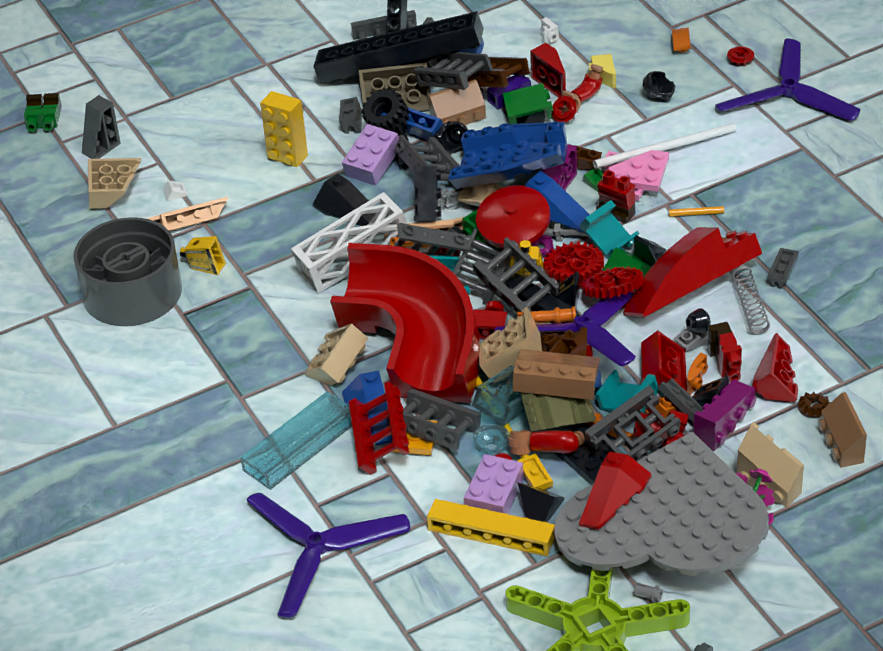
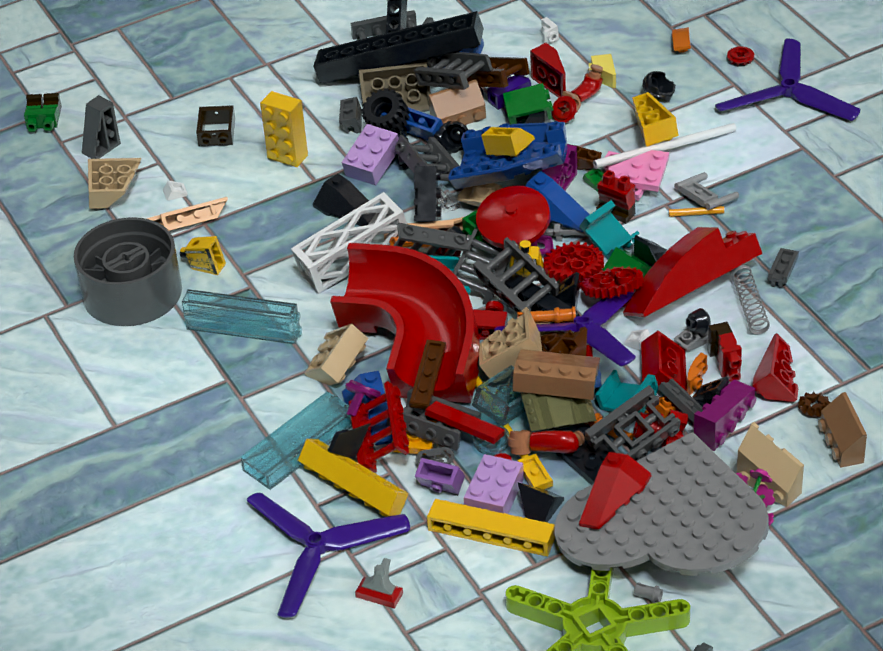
(215, 137): none -> dark brown window
(241, 316): none -> clear light blue brick
(348, 441): none -> black slope
(353, 477): none -> yellow brick
(359, 390): none -> magenta piece
(379, 588): none -> piece
(427, 374): none -> reddish brown tile
(436, 451): none -> dark grey beam
(439, 476): none -> medium lavender brick
(464, 422): none -> red tile
(506, 141): none -> yellow slope
(636, 337): none -> white slope
(654, 119): none -> yellow wedge
(702, 195): none -> light grey plate

